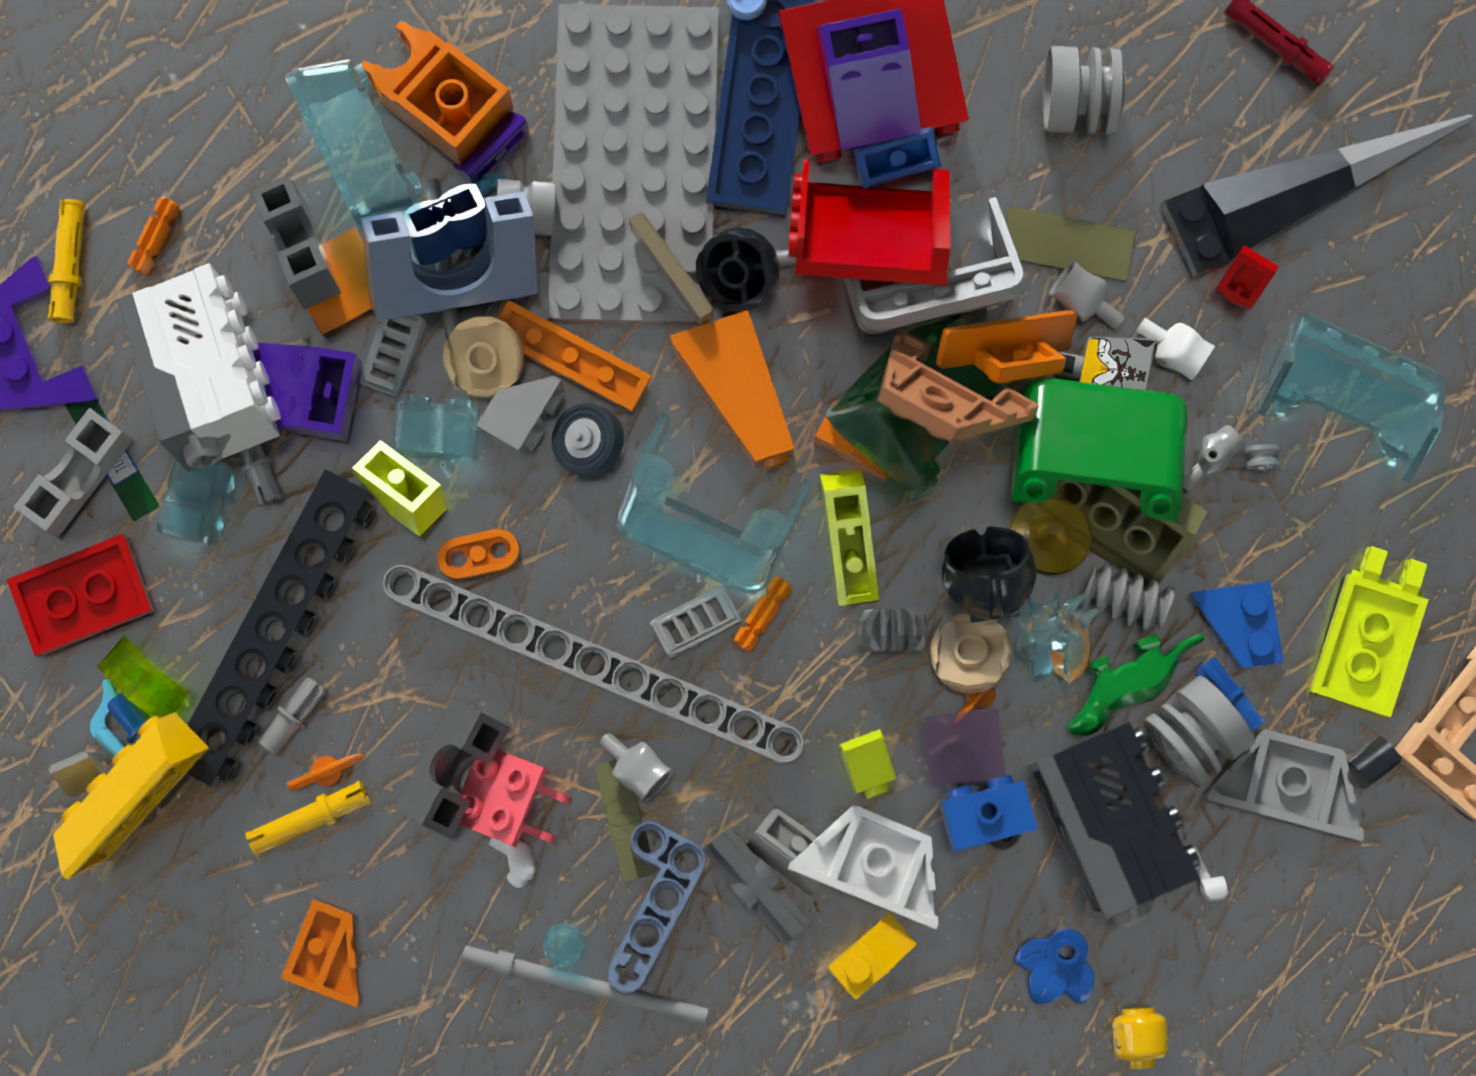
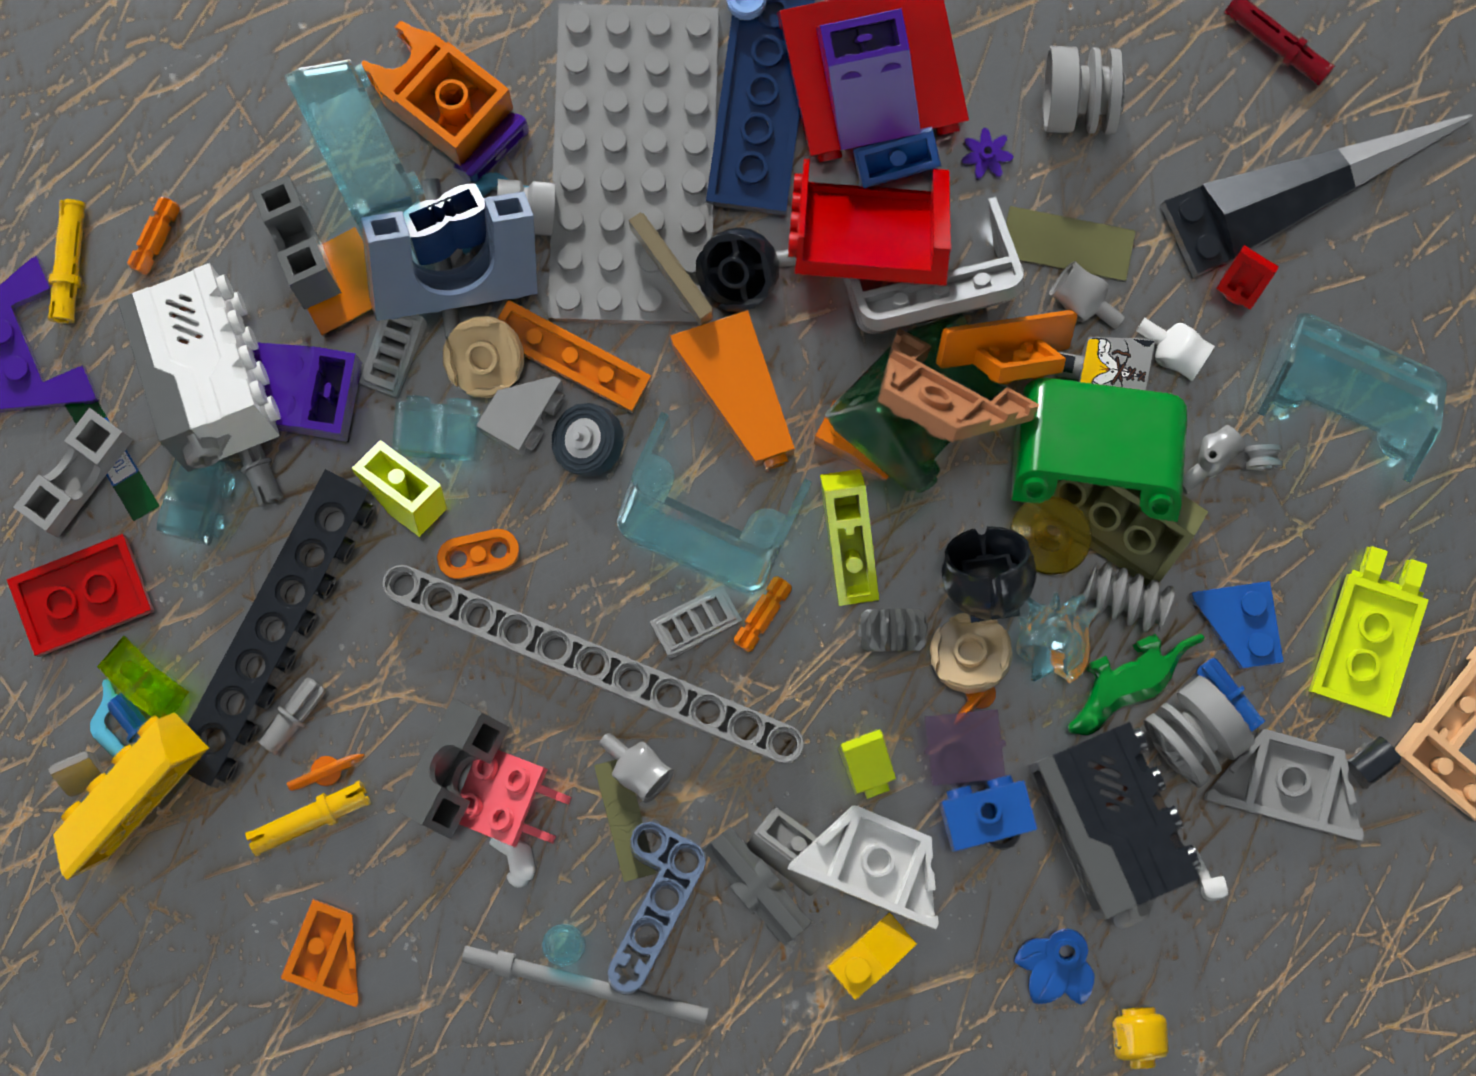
(987, 160): none -> dark purple plant

